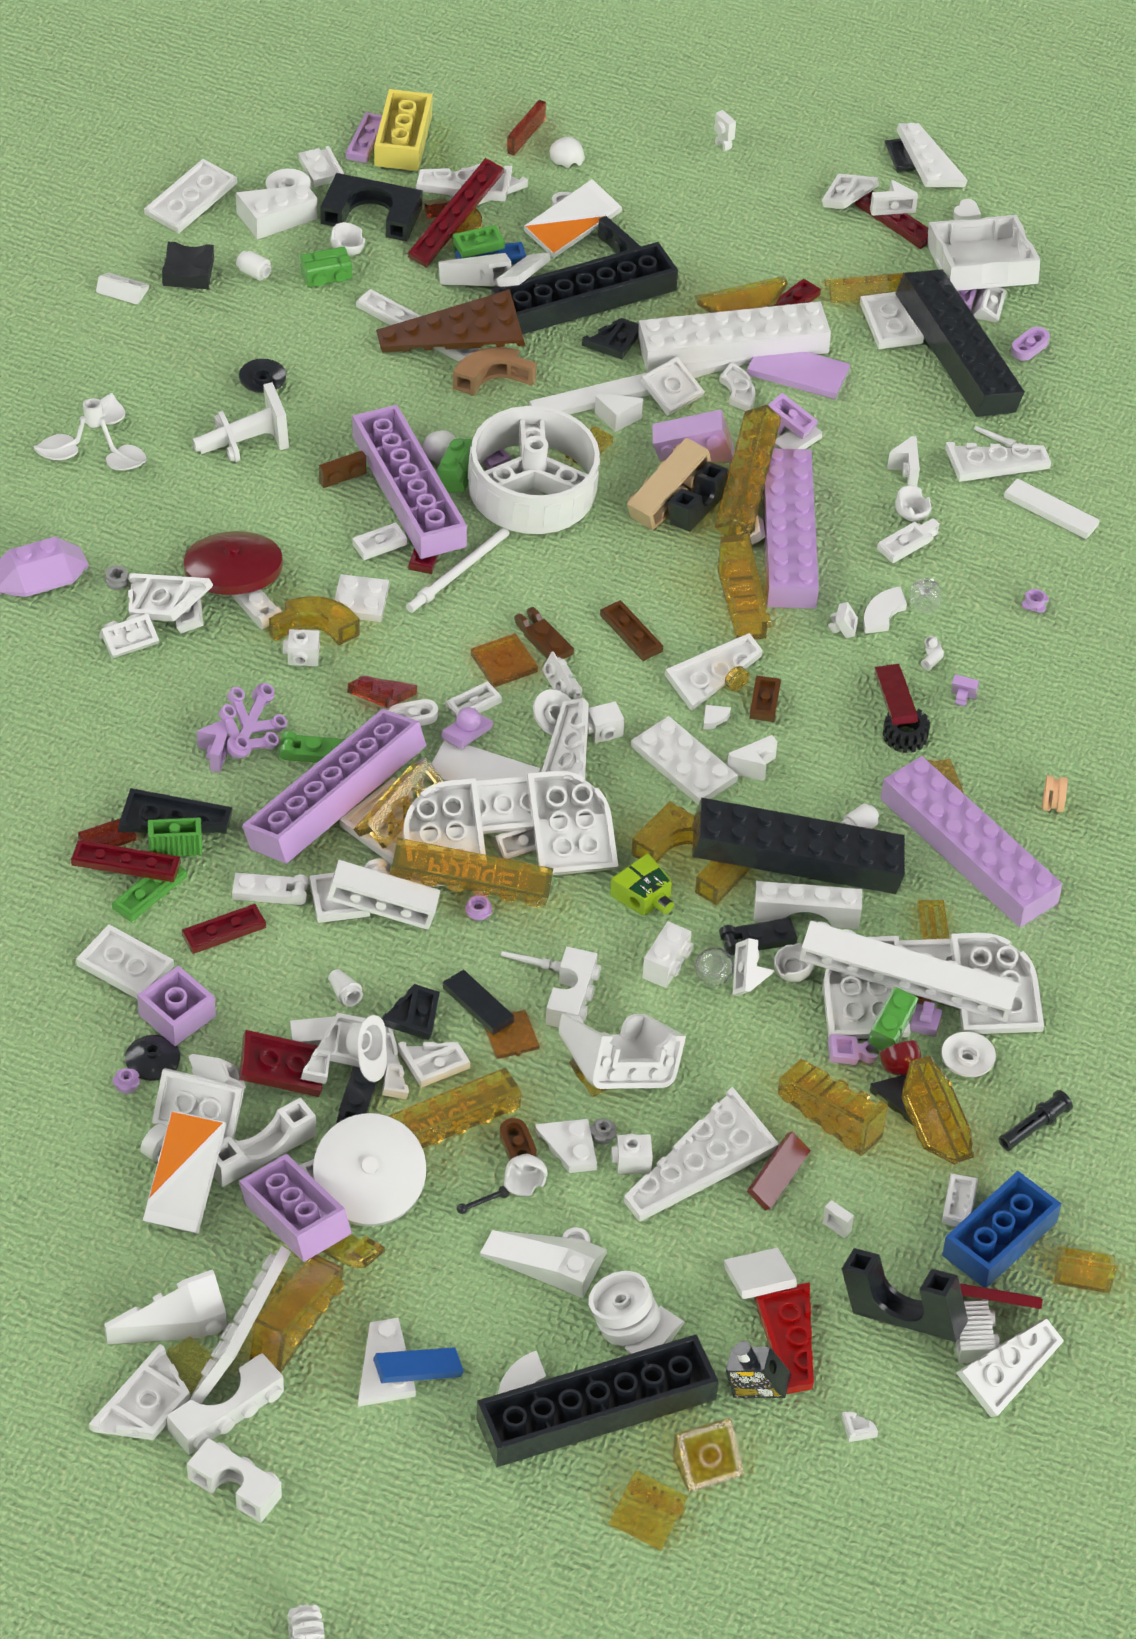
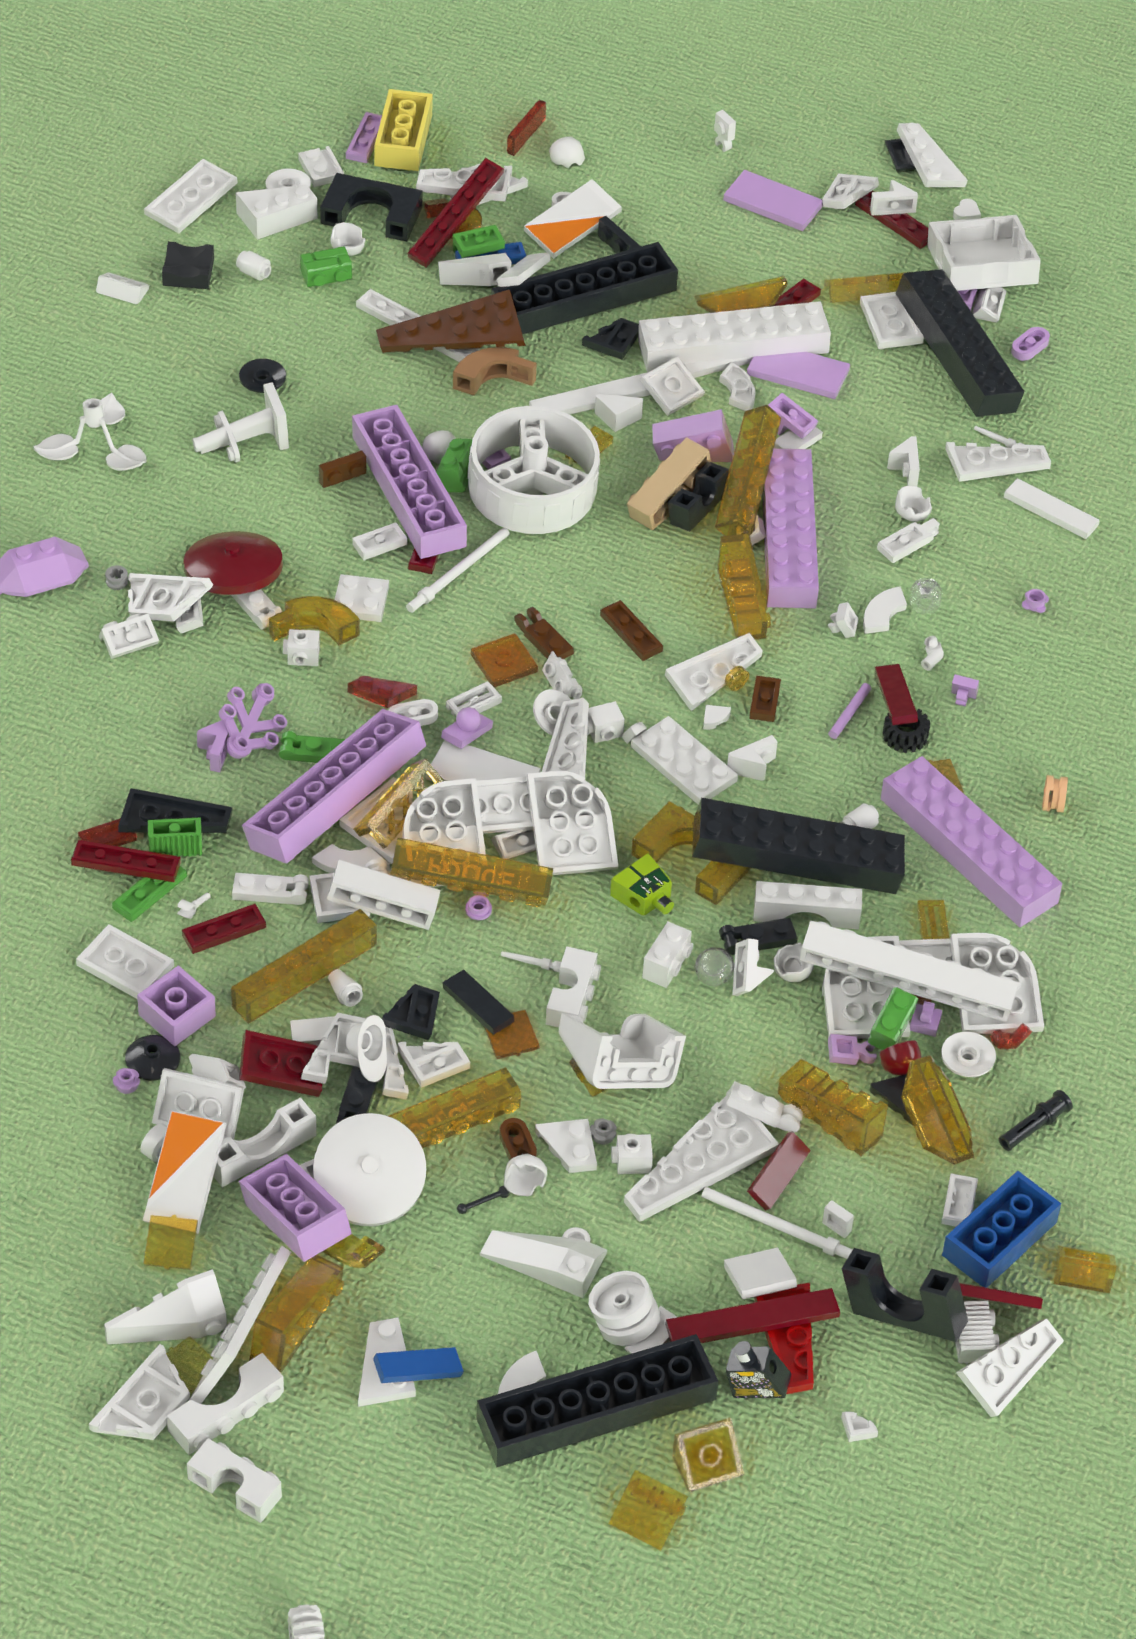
(170, 1242): none -> clear yellow piece
(189, 908): none -> white hand
(303, 966): none -> clear yellow brick
(329, 857): none -> white tile
(633, 731): none -> white tile
(755, 1317): none -> dark red tile
(764, 1108): none -> white hinge
(773, 200): none -> lavender tile
(829, 1245): none -> white bar
(849, 711): none -> lavender bar
(1010, 1040): none -> clear red arm

